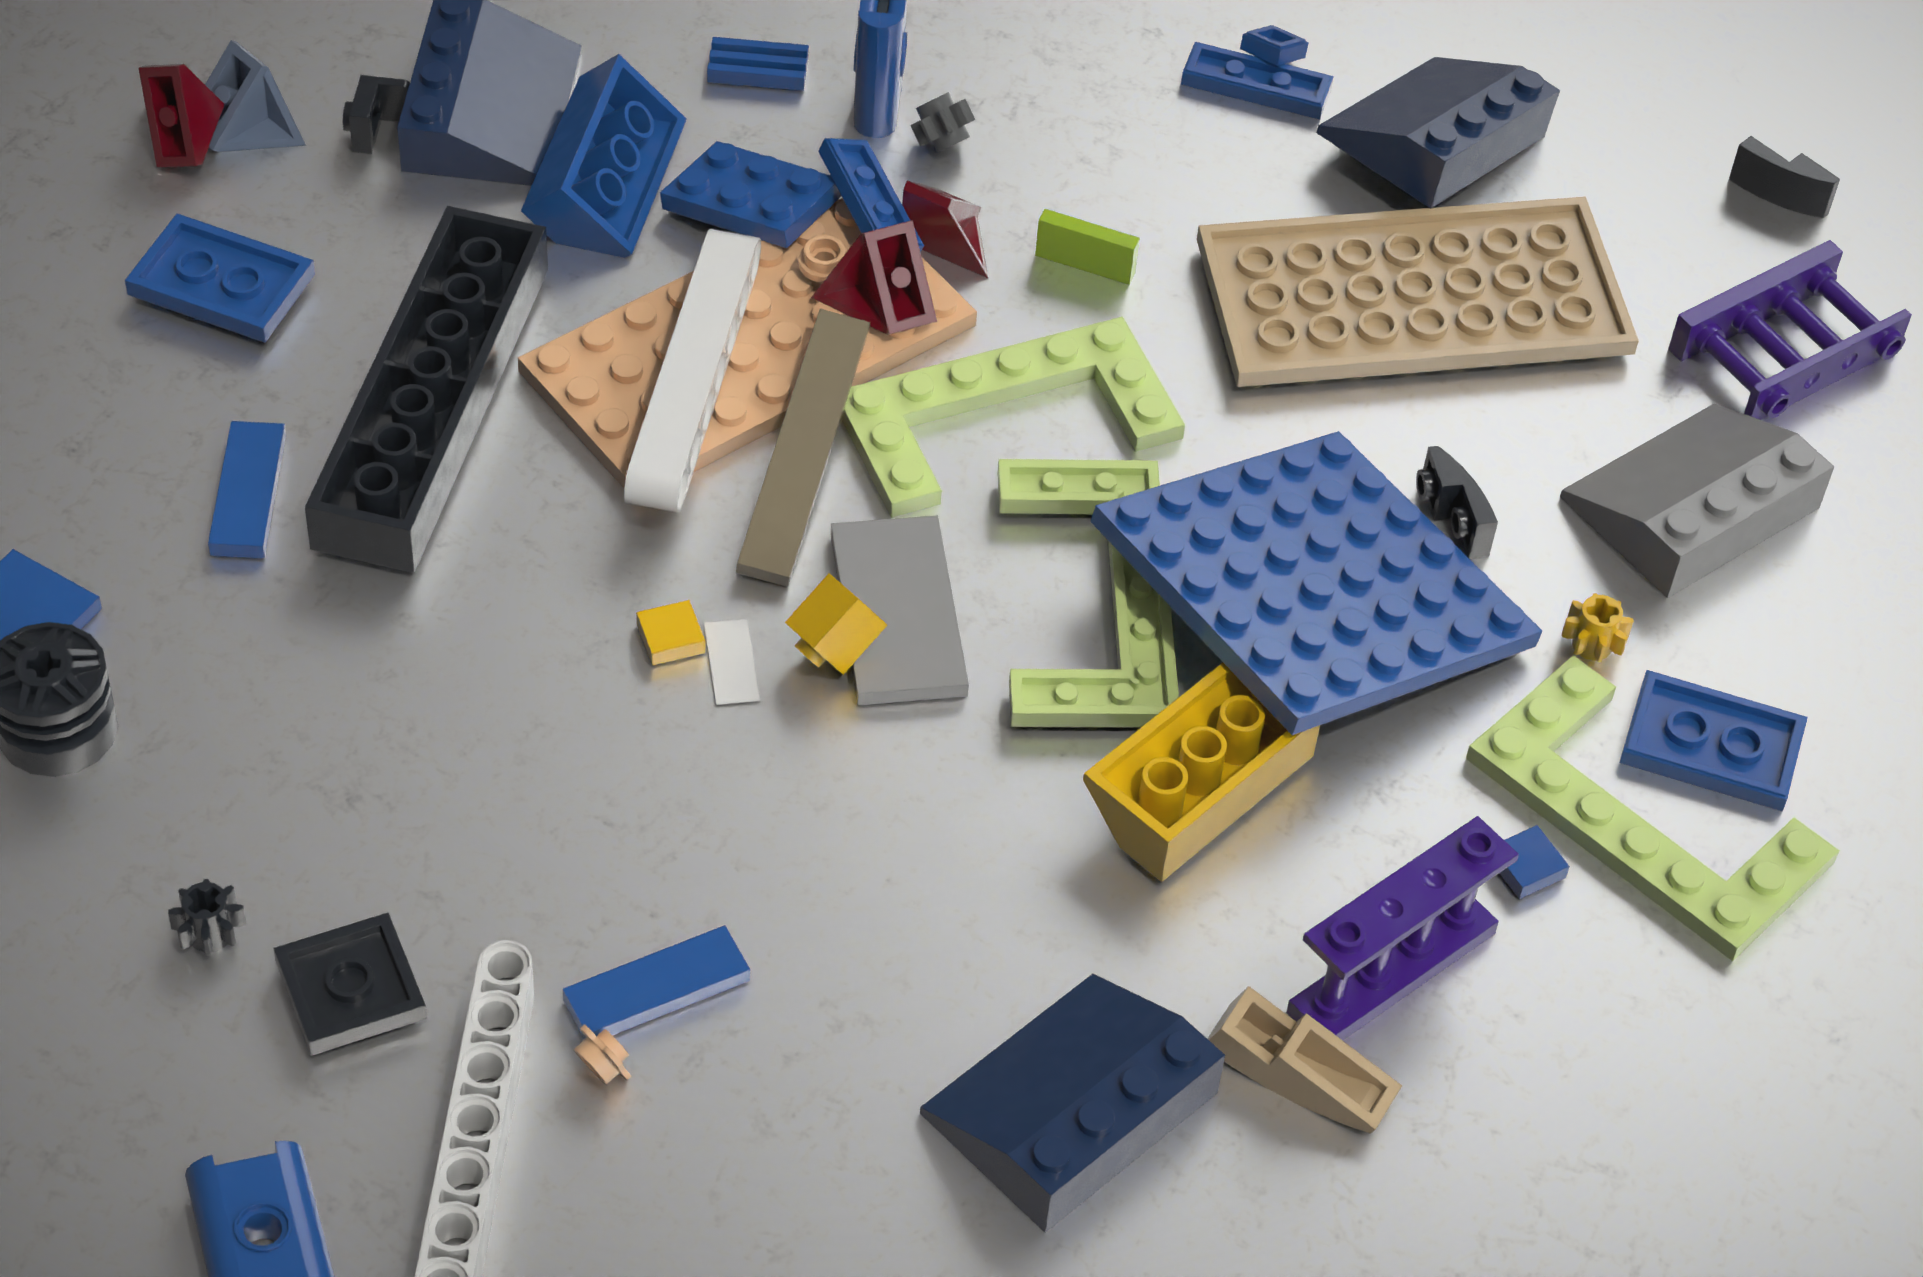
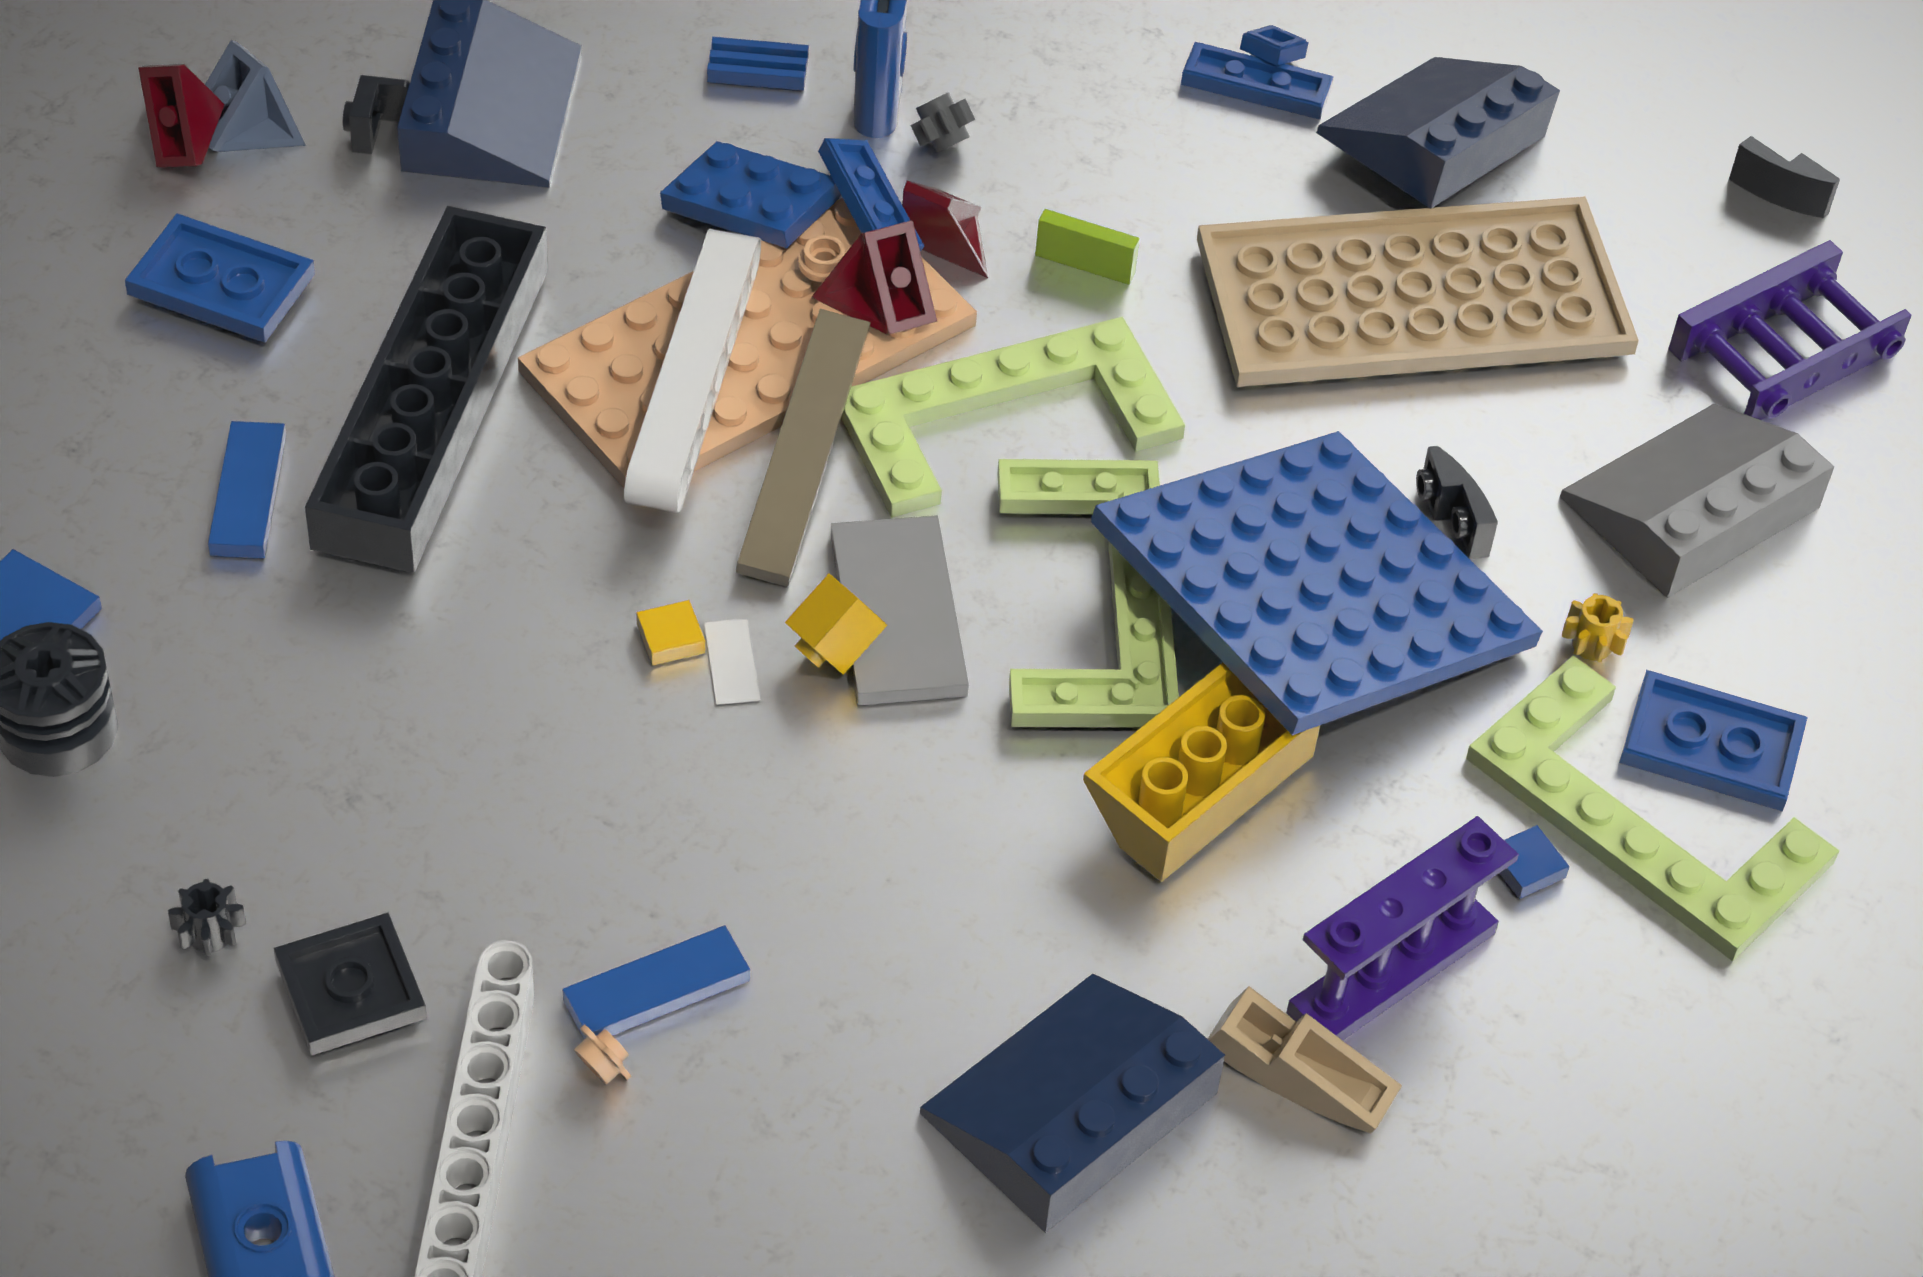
(605, 161): blue slope -> none

